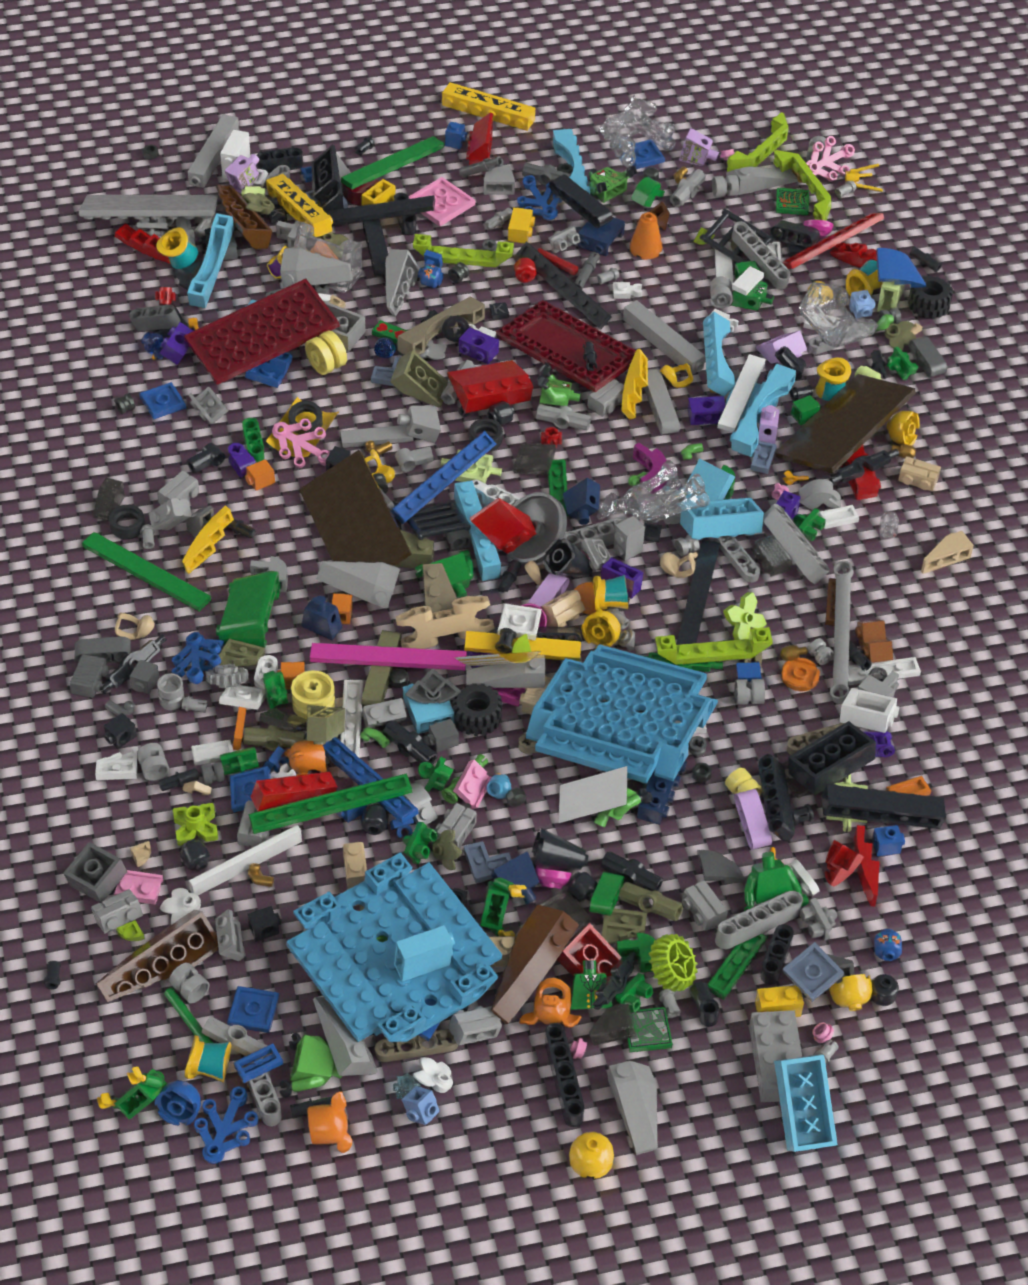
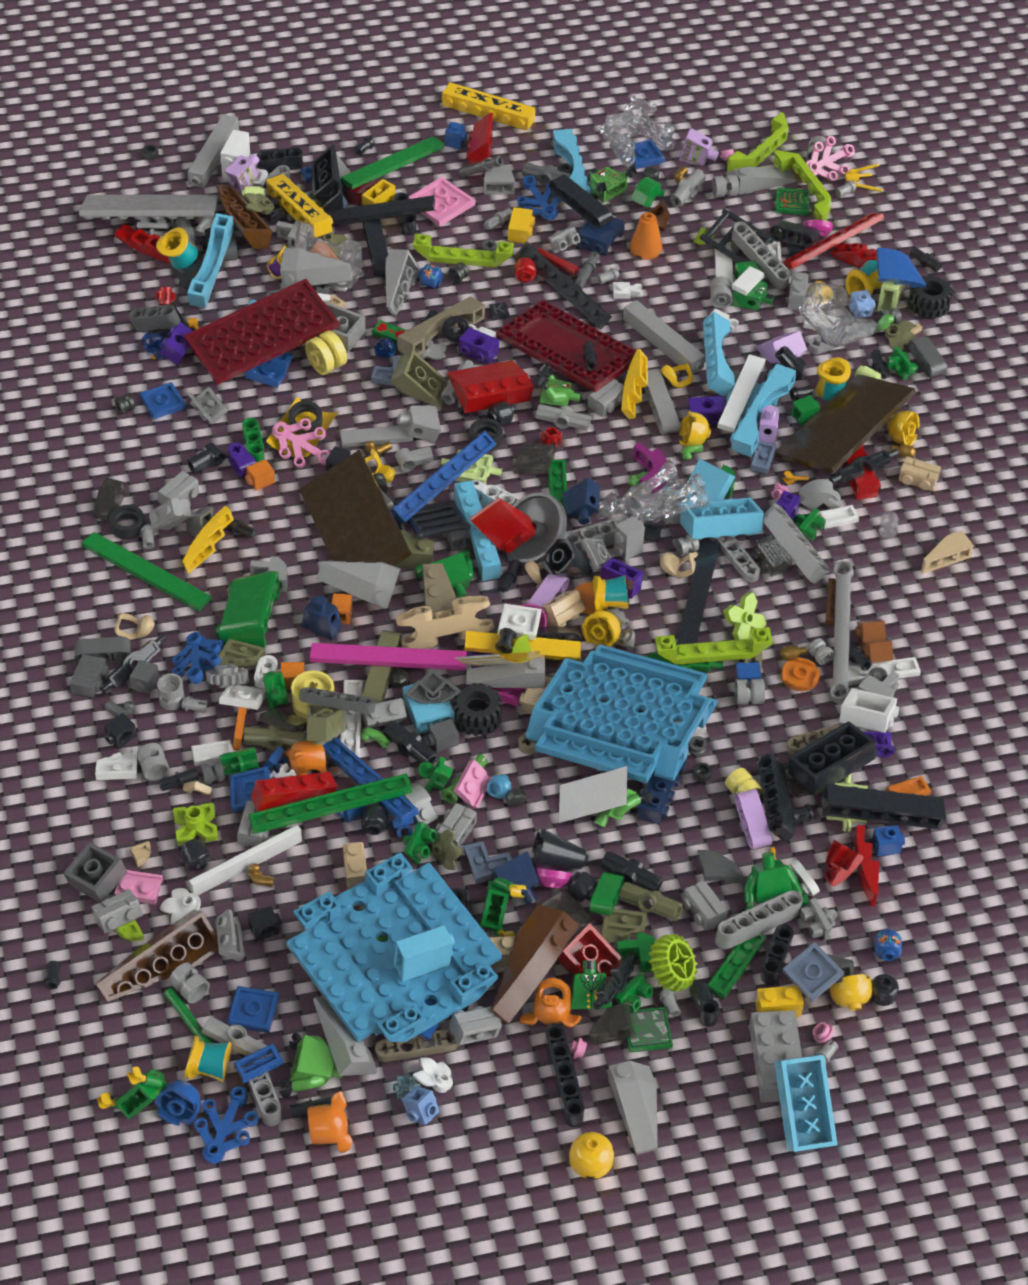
(337, 700): none -> dark grey beam
(433, 258): blue tile -> none
(694, 429): none -> yellow cylinder
(797, 290): none -> light grey brick

